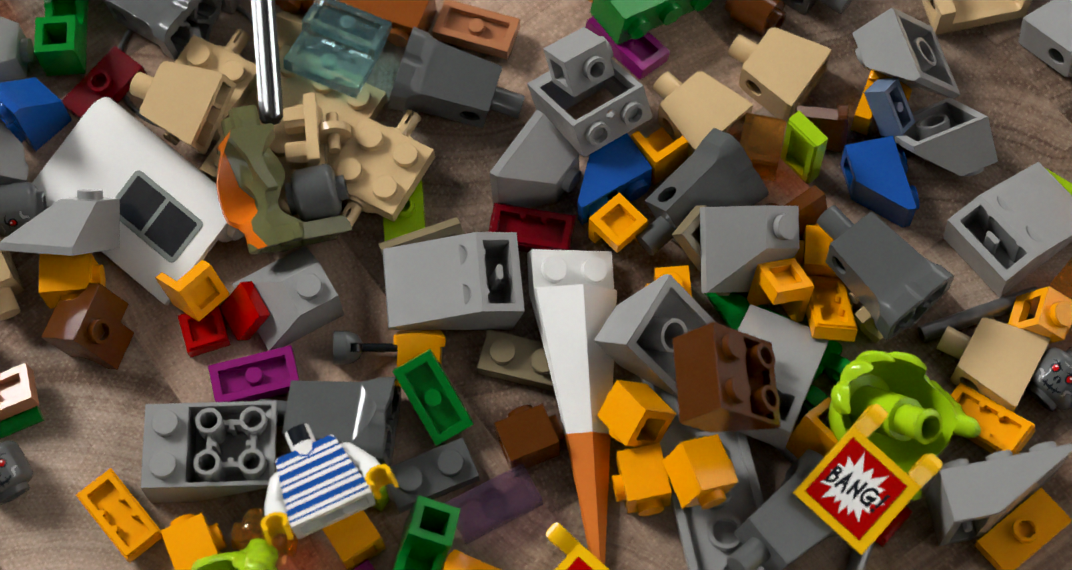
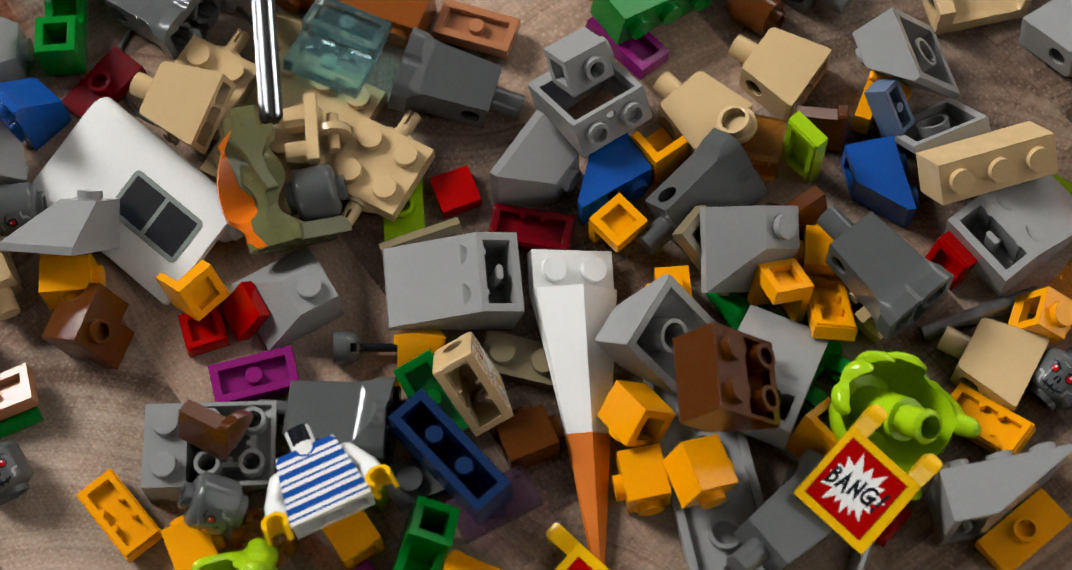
(212, 430): none -> reddish brown tile
(213, 503): none -> dark grey head
(451, 457): none -> dark blue brick
(455, 191): none -> red tile
(464, 374): none -> tan torso
(738, 122): none -> tan plate
(953, 257): none -> red tile
(987, 162): none -> tan brick

